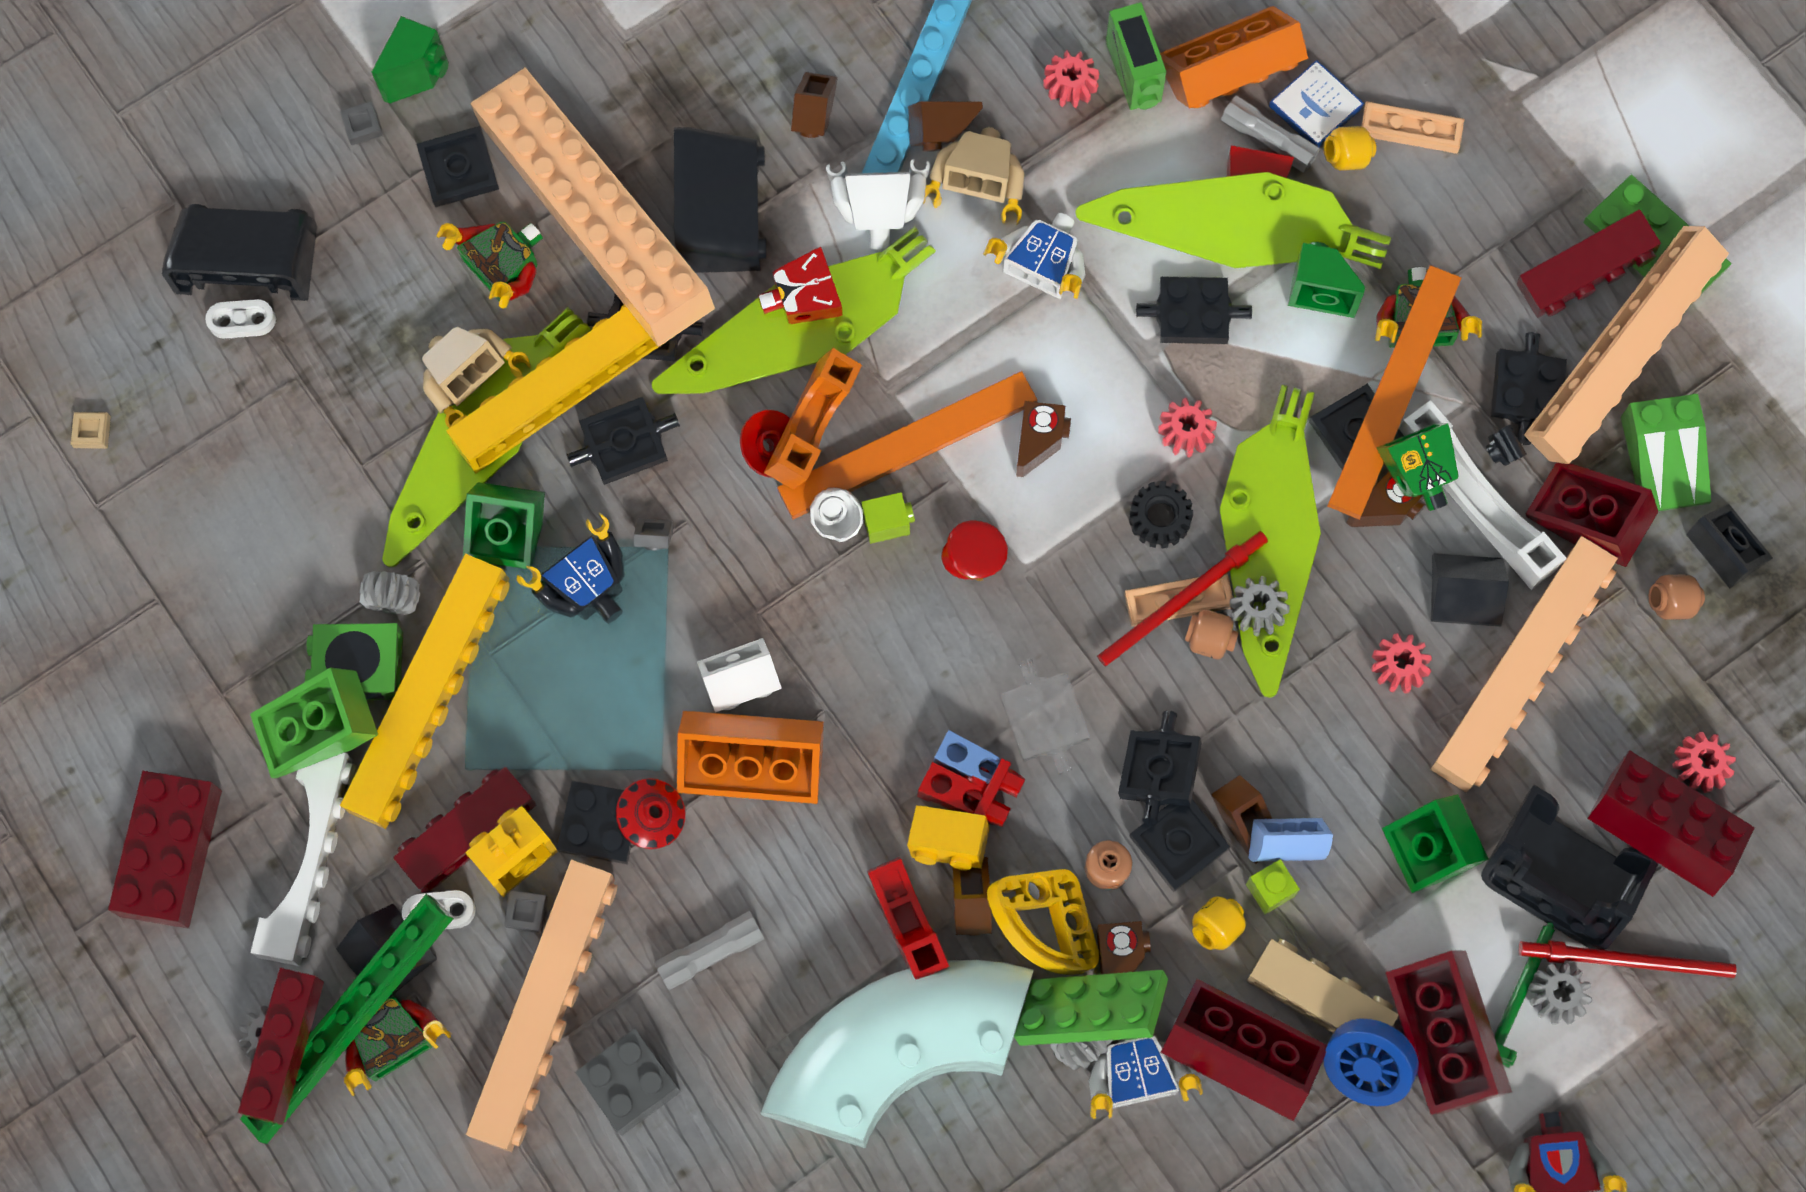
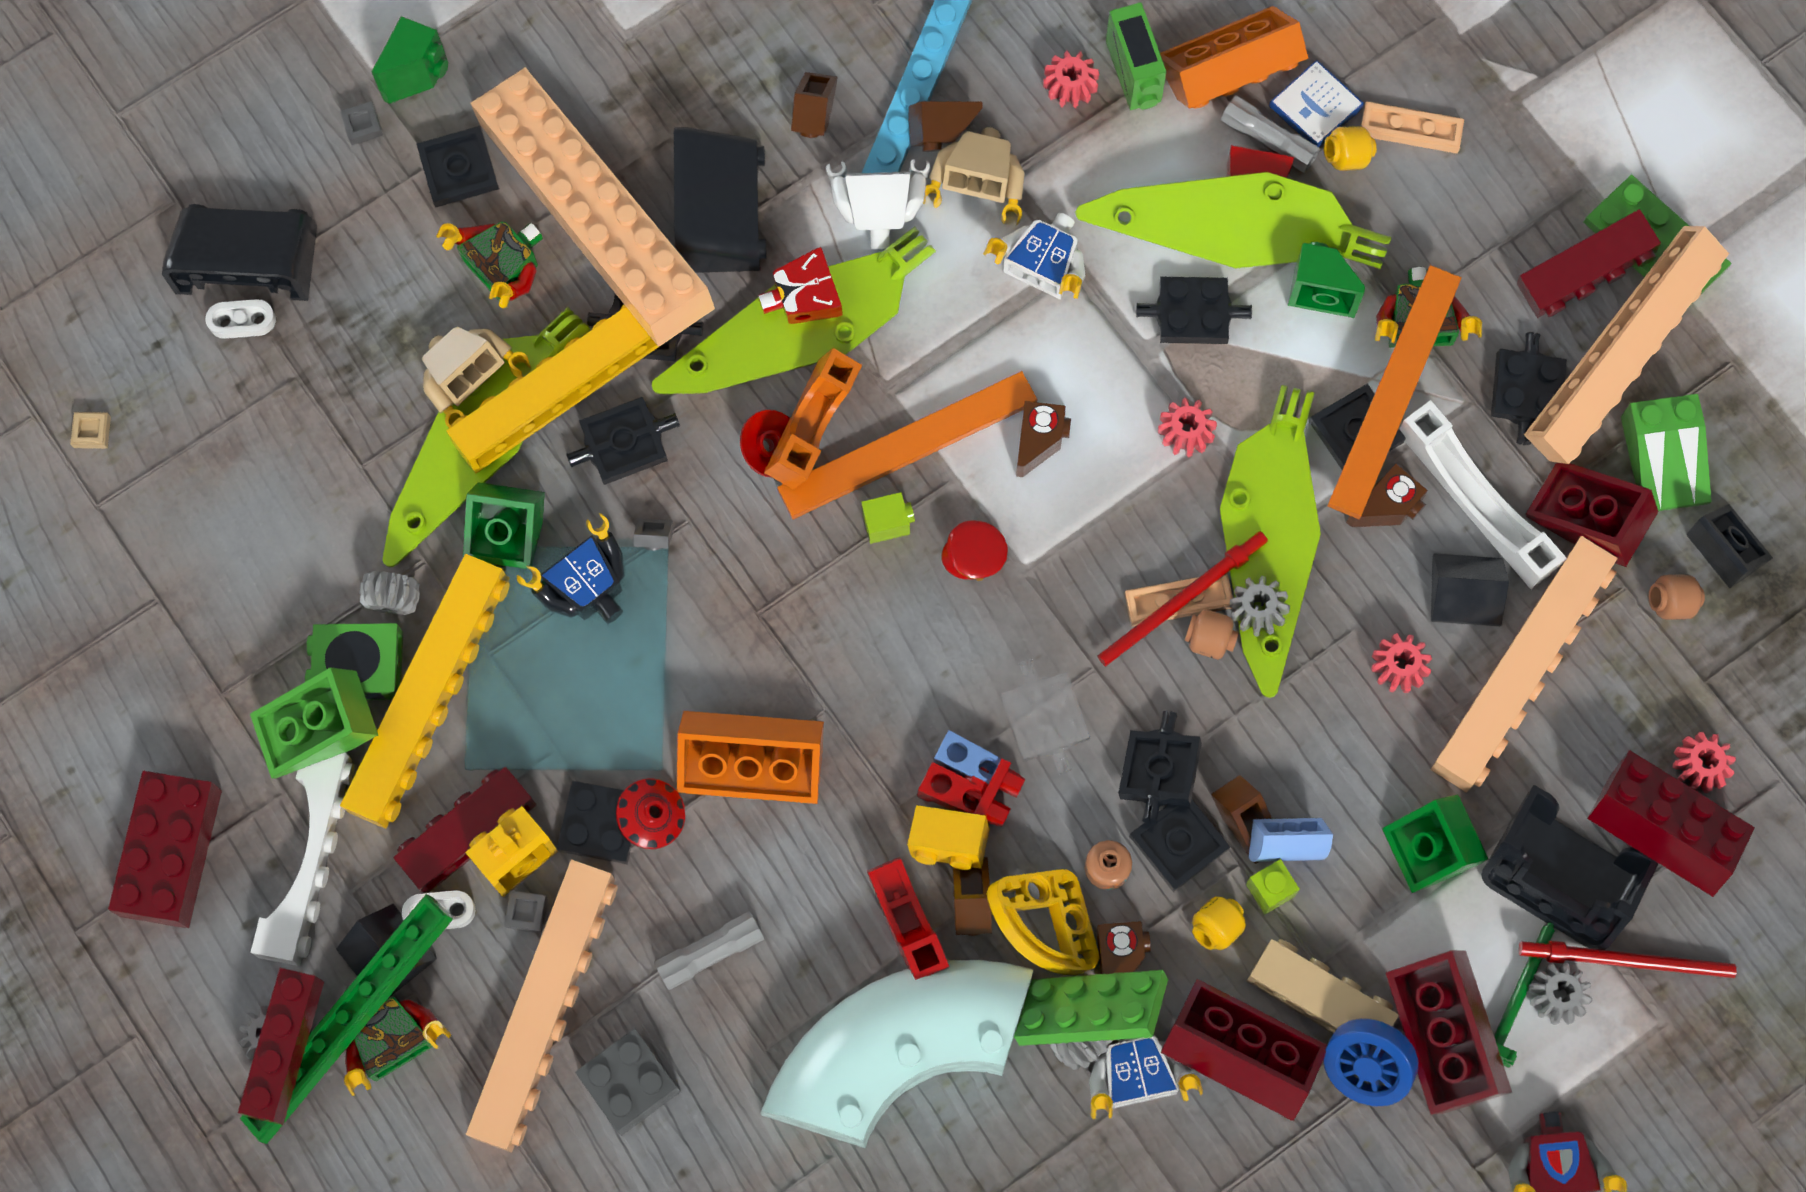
(739, 675): white brick -> none
(836, 514): white hair -> none
(1161, 534): black tyre -> none
(1422, 463): green torso -> none
(1505, 446): black plate -> none

